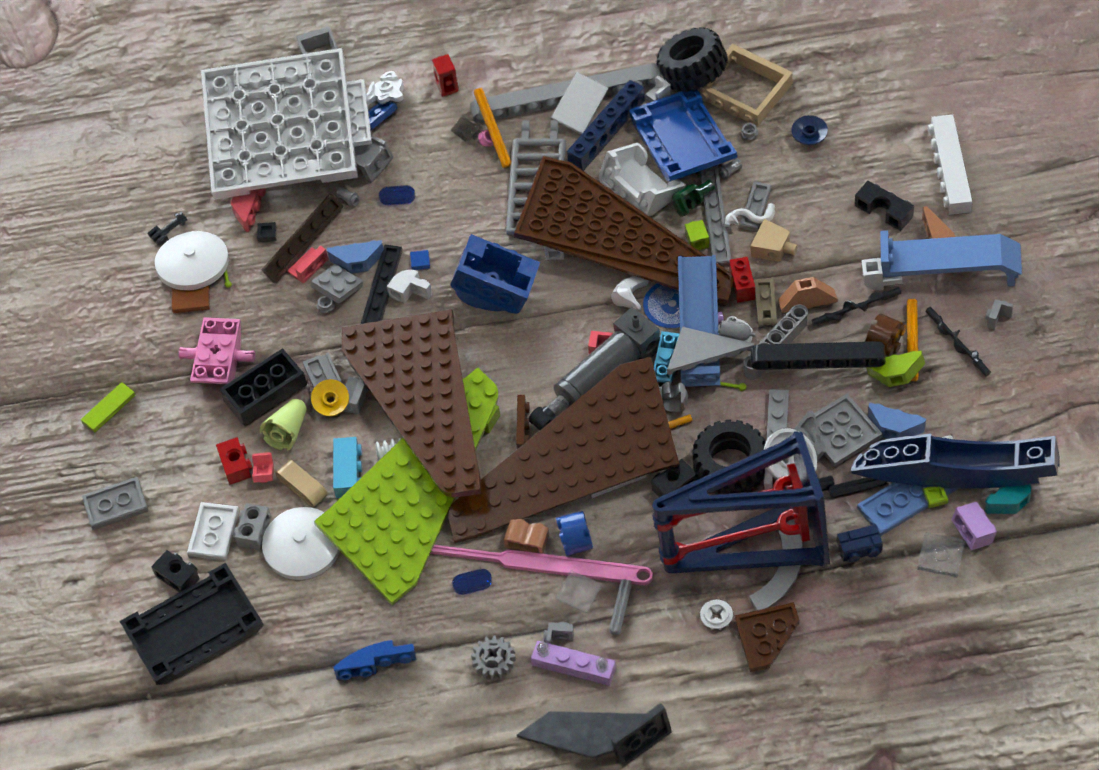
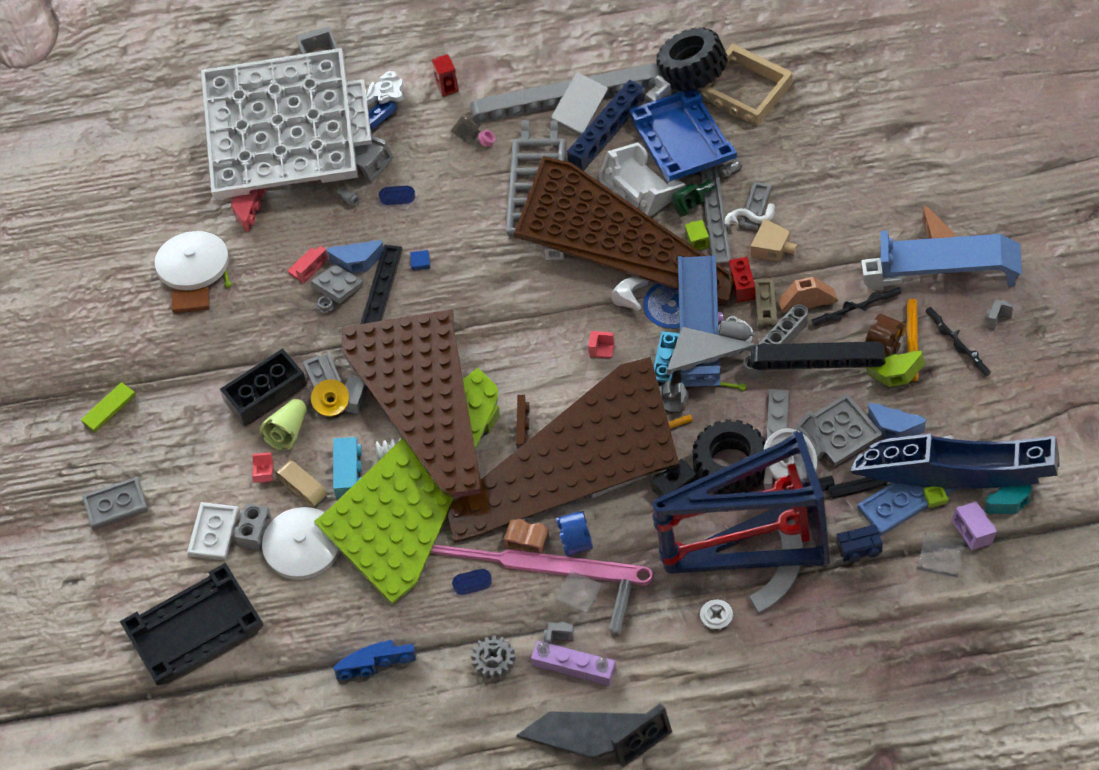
(159, 235): black hinge -> none
(171, 562): black brick -> none
(217, 351): bright pink slope -> none
(234, 470): red brick -> none
(266, 232): black plate -> none
(302, 238): dark brown plate -> none
(406, 283): white brick -> none
(492, 127): light orange axle -> none
(493, 276): blue brick -> none
(632, 340): dark grey piece -> none
(749, 131): light grey plate -> none
(766, 633): reddish brown plate -> none
(809, 124): dark blue dish -> none
(872, 196): black arch -> none
(950, 164): white brick -> none

